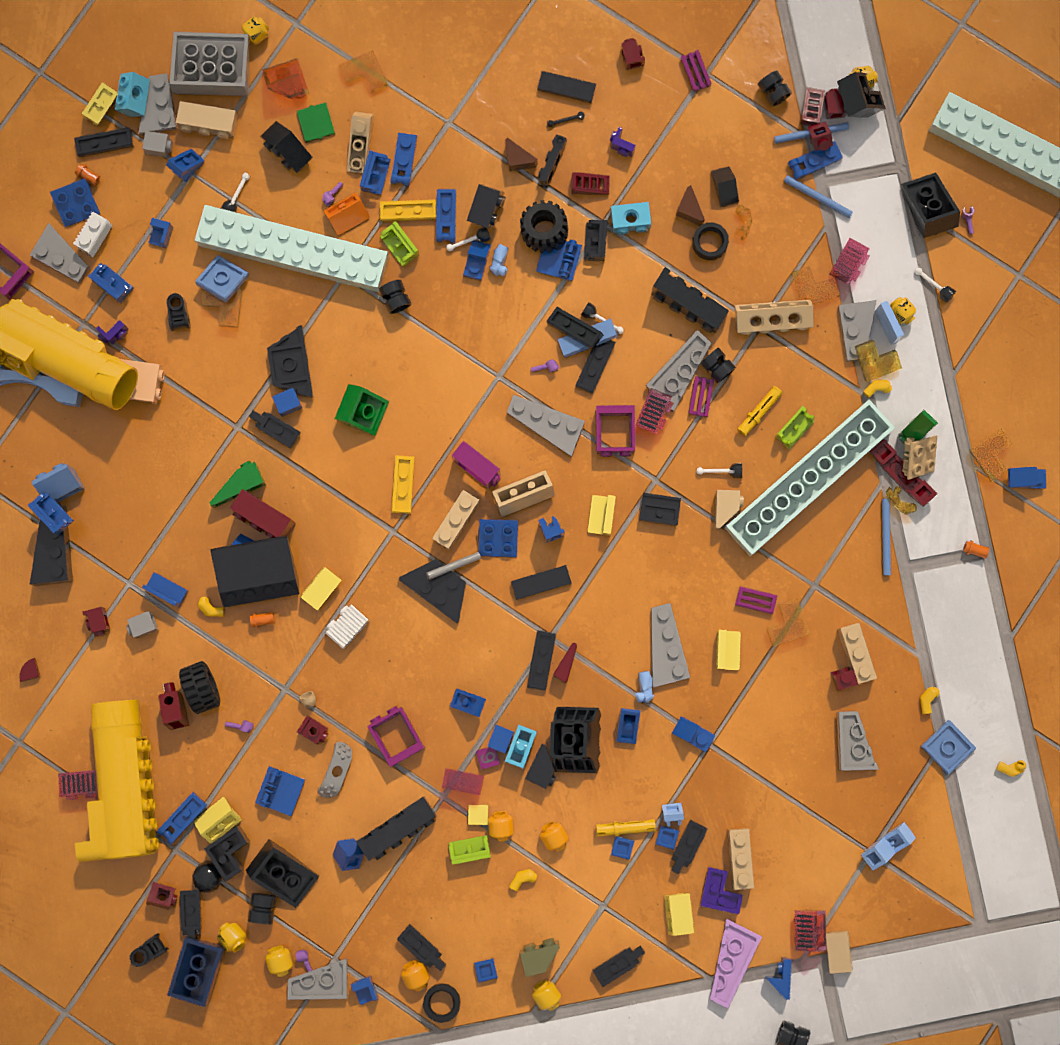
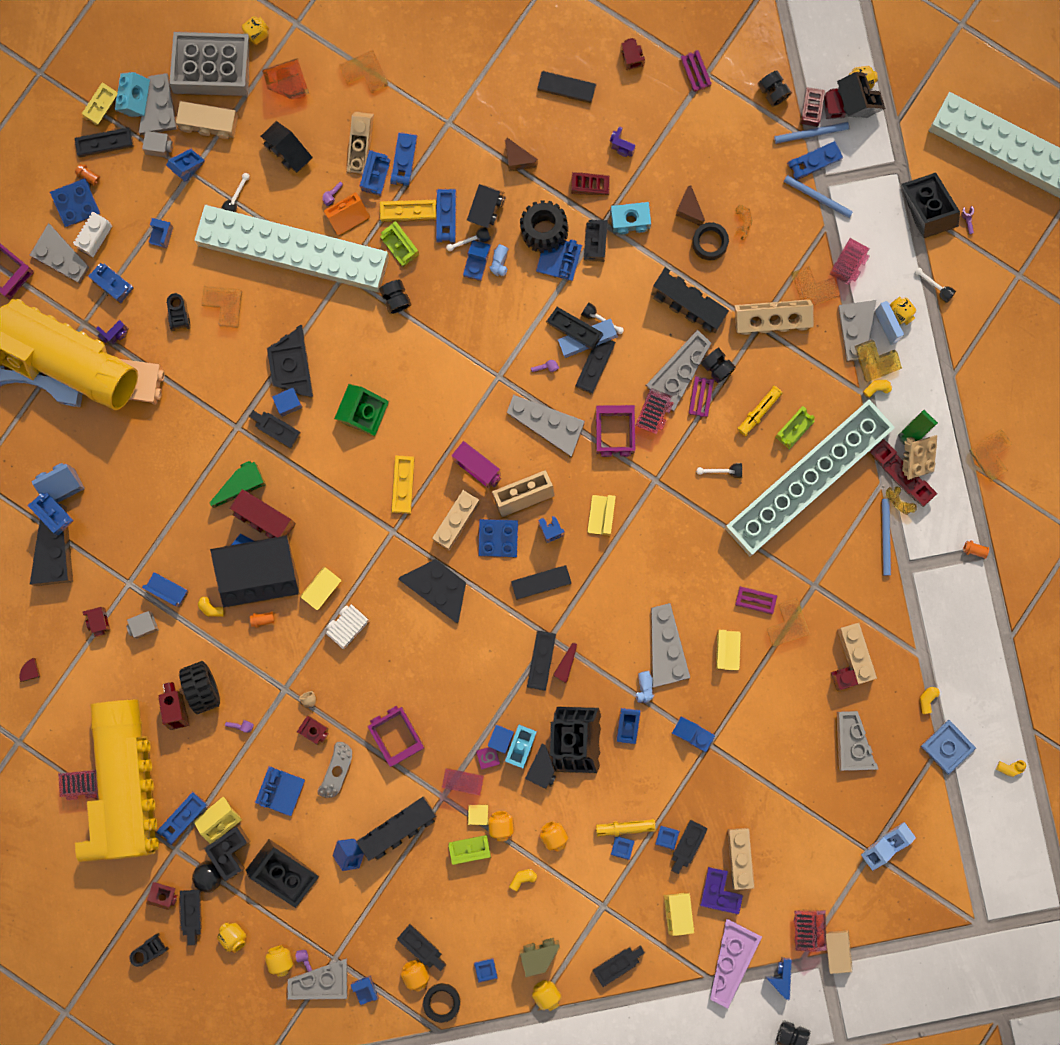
(196, 971): dark blue slope -> none
(221, 278): medium blue tile -> none
(261, 910): black wheel -> none
(315, 122): green piece -> none
(454, 565): light grey bar -> none
(467, 702): blue slope -> none
(553, 157): black hinge -> none
(580, 116): black hinge -> none
(660, 509): black plate -> none
(672, 812): light blue tile -> none
(725, 186): black slope -> none
(726, 506): tan slope -> none
(821, 141): dark red brick -> none
(1027, 478): blue slope -> none

